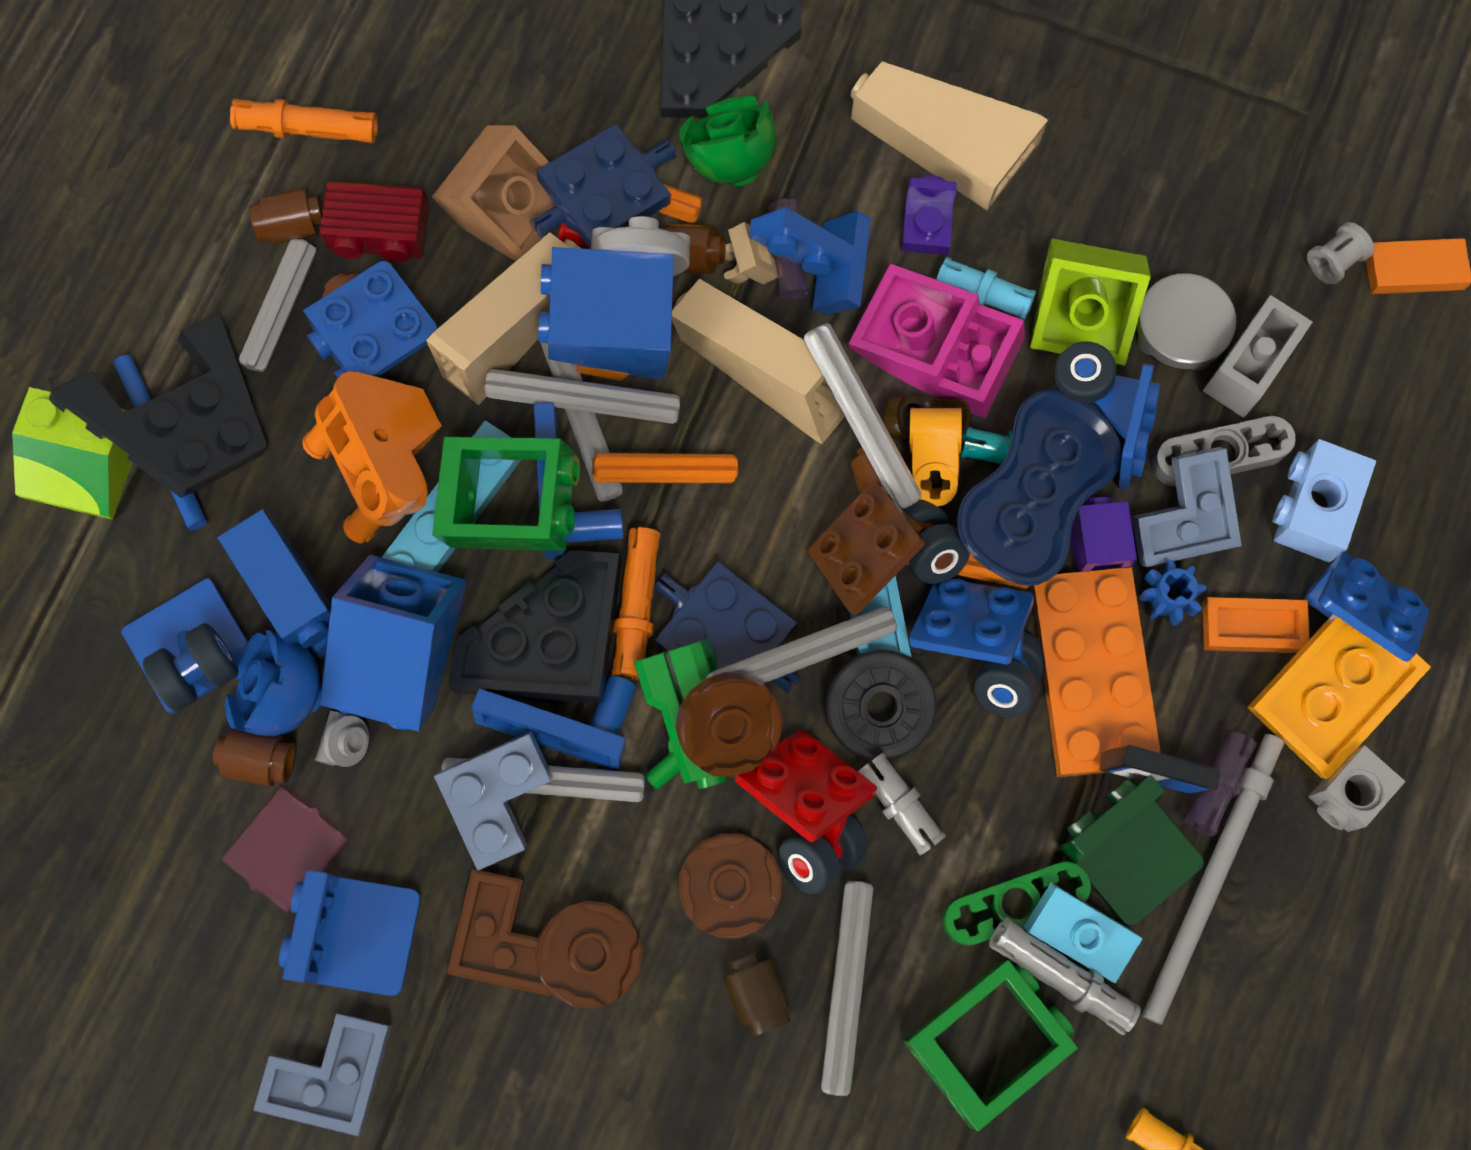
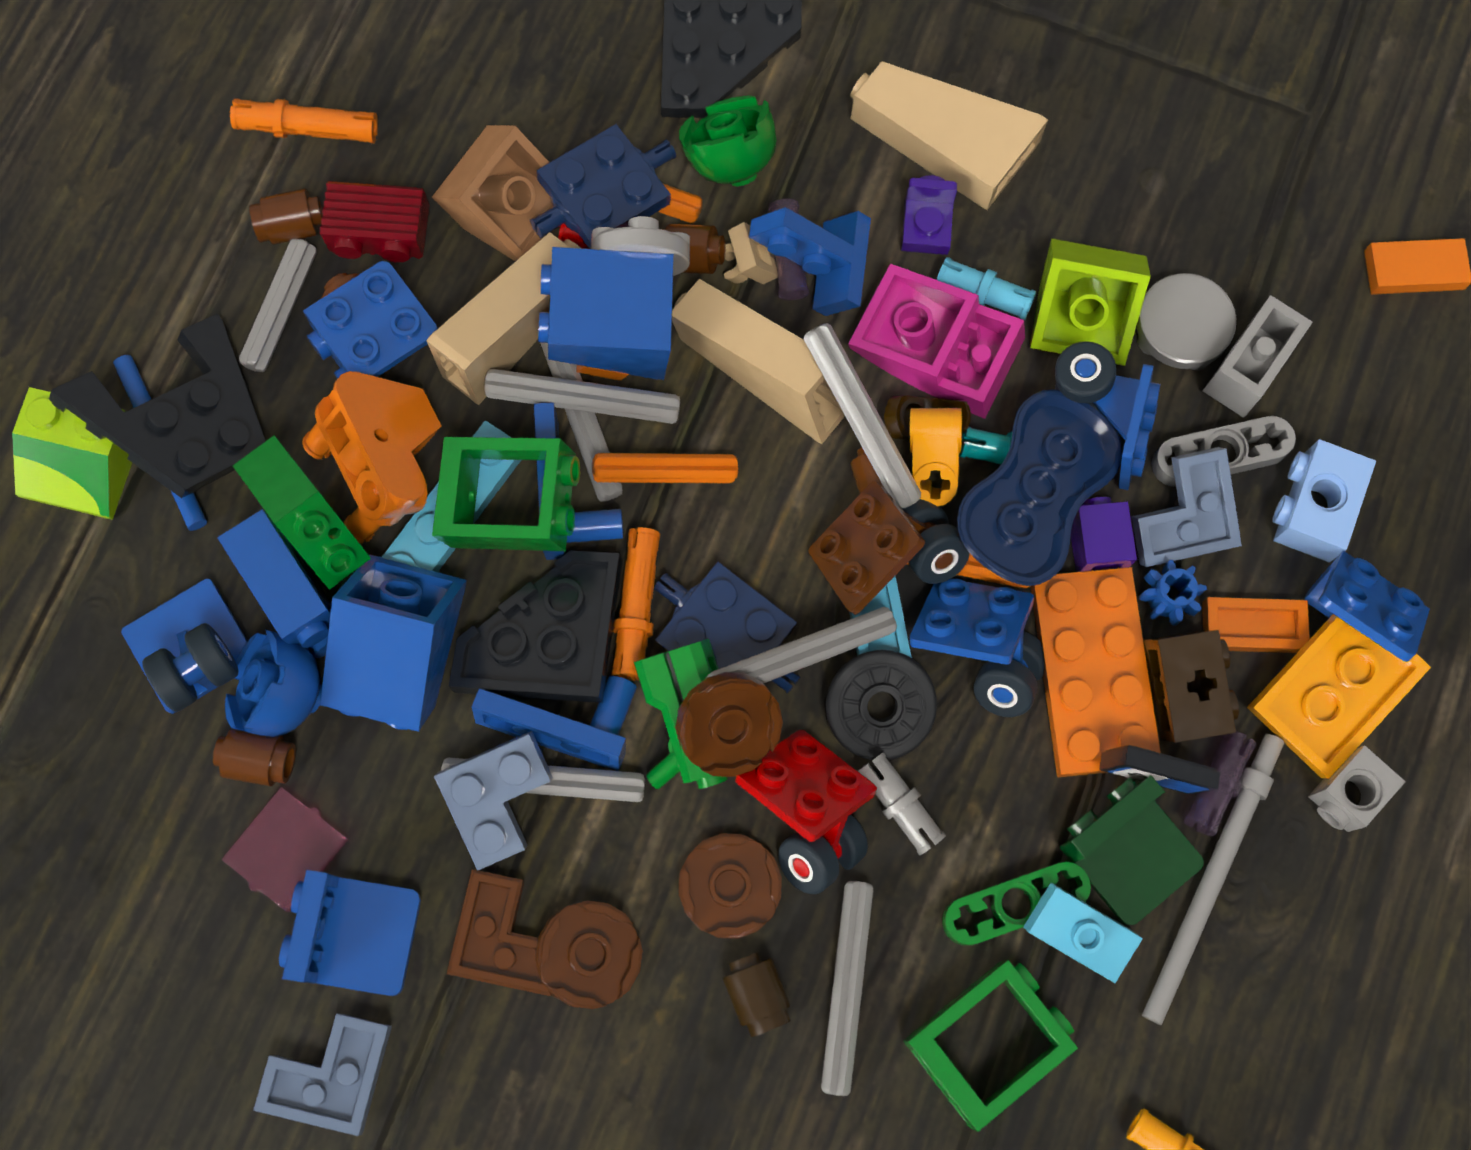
(301, 512): none -> green window
(343, 740): light grey plate -> none
(1082, 987): light grey pin -> none
(1180, 660): none -> dark brown brick
(1340, 253): light grey bush -> none

